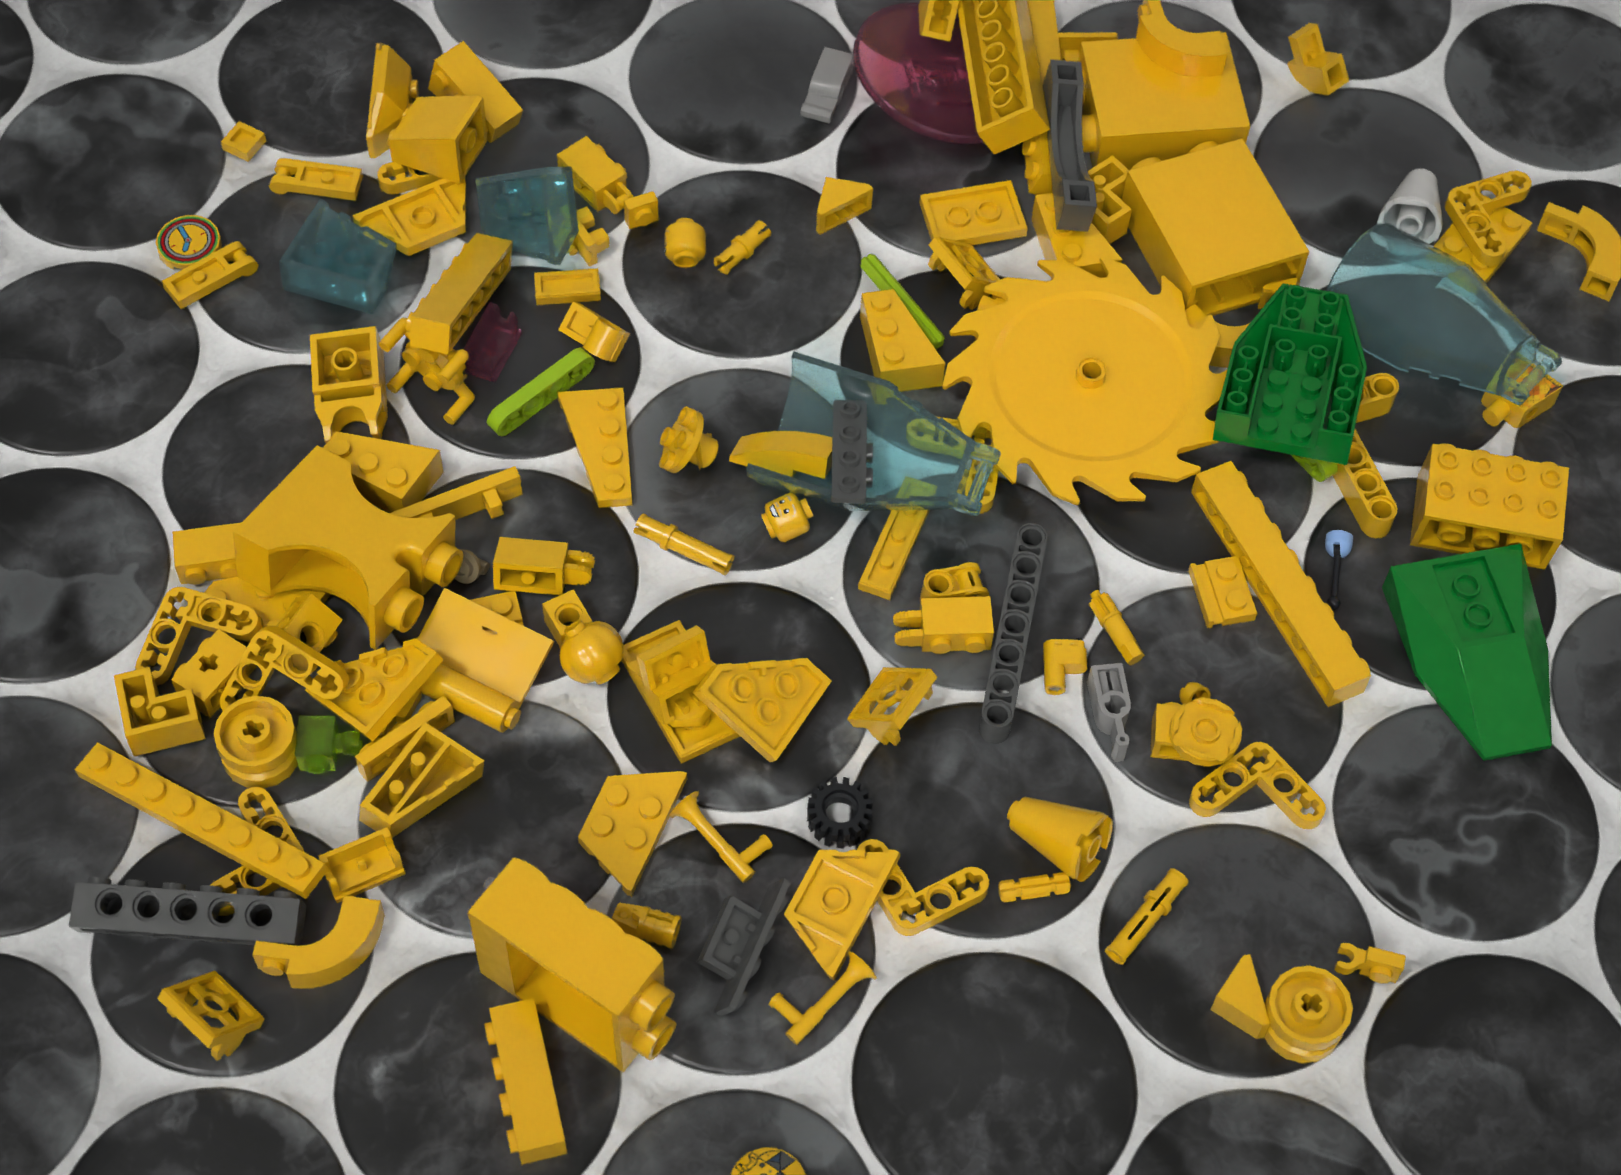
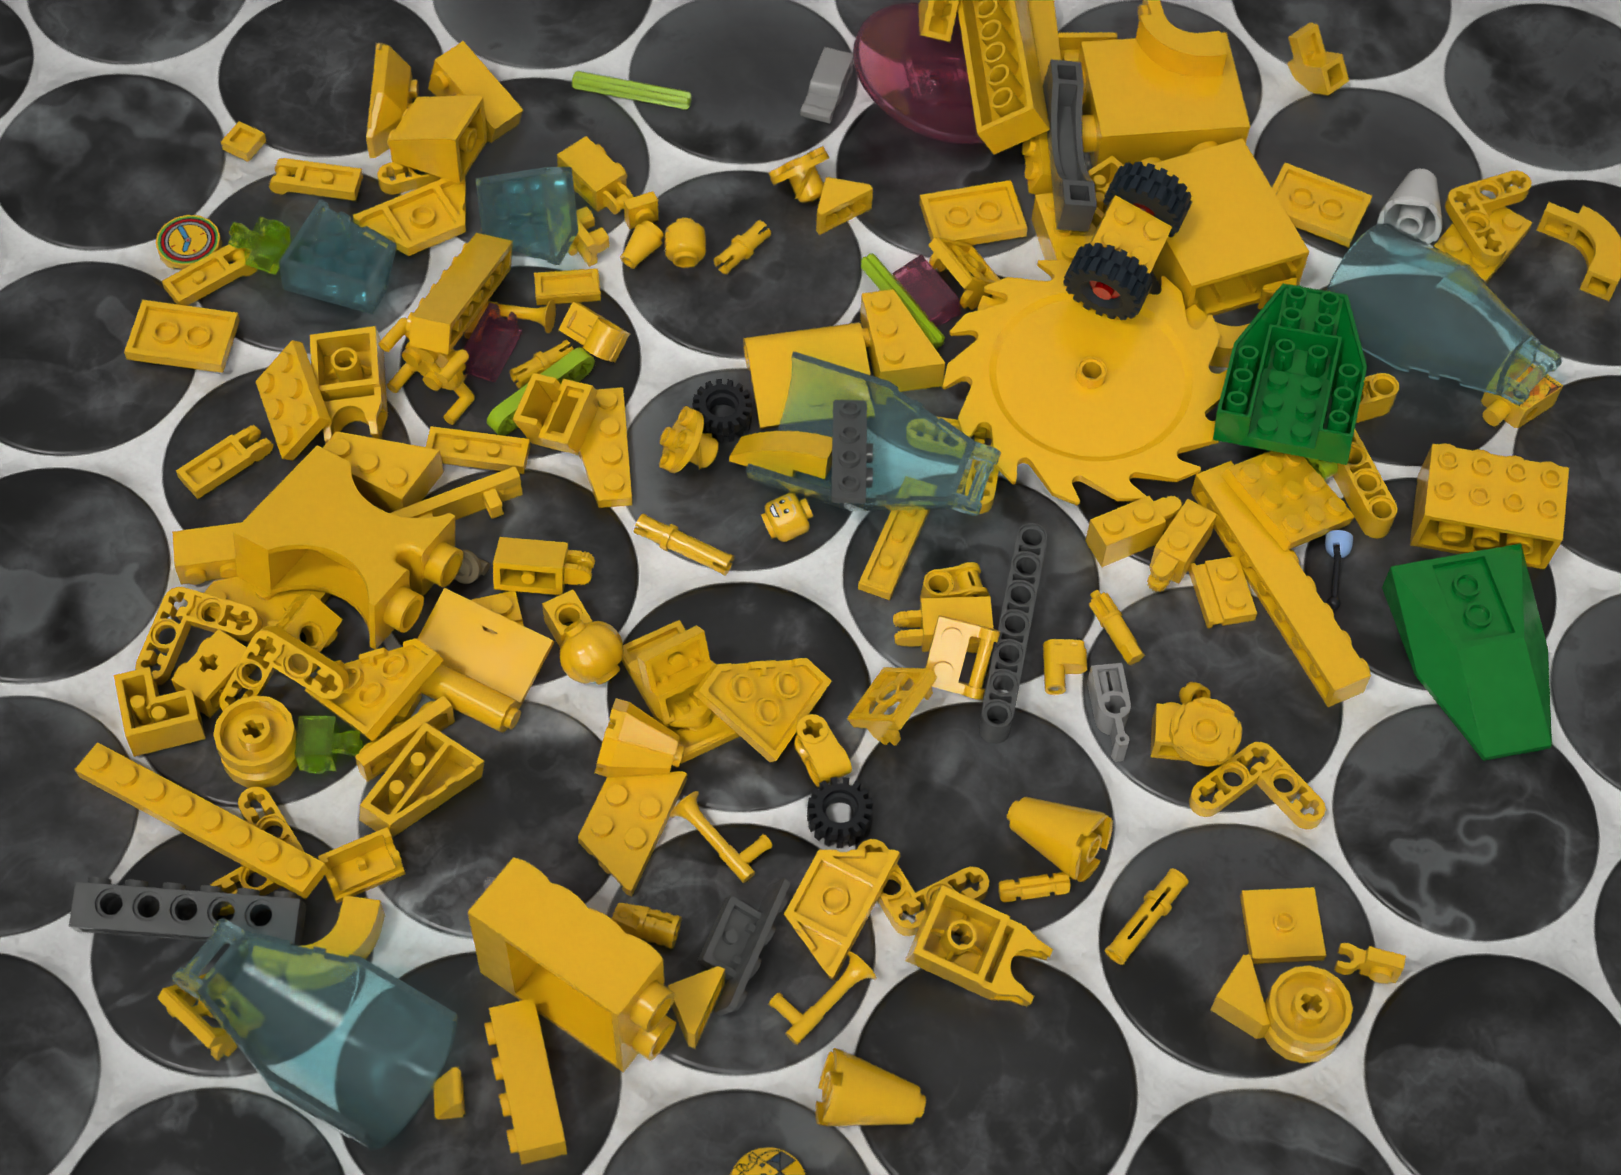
(182, 336): none -> yellow plate
(224, 461): none -> yellow hinge
(263, 244): none -> clear neon green brick
(292, 400): none -> yellow plate
(325, 1029): none -> clear light blue windscreen
(449, 1095): none -> yellow slope
(479, 449): none -> yellow plate
(539, 363): none -> yellow pin
(542, 315): none -> yellow piece
(556, 413): none -> yellow plate
(631, 90): none -> lime axle
(636, 744): none -> yellow cone
(642, 243): none -> yellow cone
(695, 1001): none -> yellow slope
(724, 395): none -> black tyre
(771, 362): none -> yellow door
(802, 175): none -> yellow plate
(820, 750): none -> yellow piece
(864, 1094): none -> yellow cone
(928, 290): none -> clear pink hinge
(949, 651): none -> yellow plate
(987, 950): none -> yellow brick
(1117, 264): none -> black plate
(1130, 528): none -> yellow hinge
(1180, 545): none -> yellow hinge
(1282, 925): none -> yellow plate
(1288, 497): none -> yellow plate
(1321, 204): none -> yellow plate

